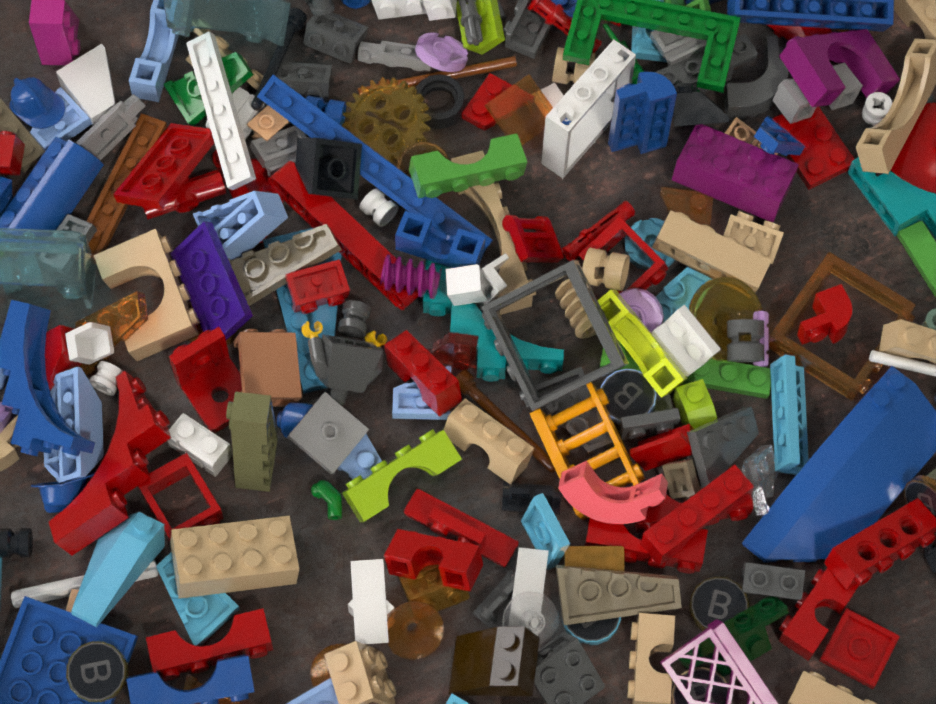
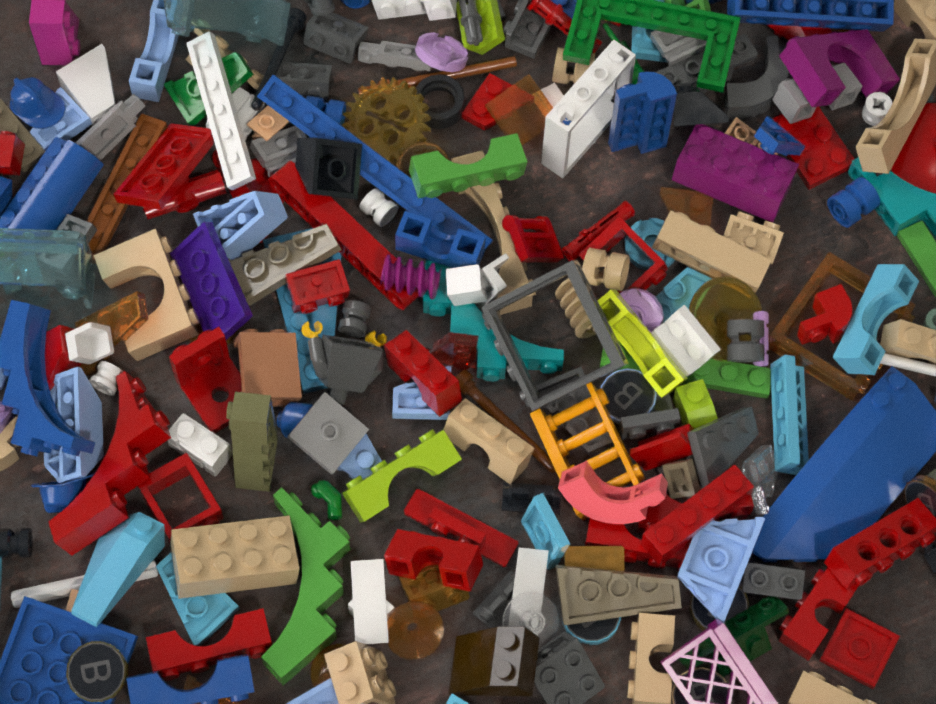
(308, 630): none -> bright green arch
(718, 562): none -> light blue wing
(856, 199): none -> blue wheel
(886, 291): none -> medium azure arch

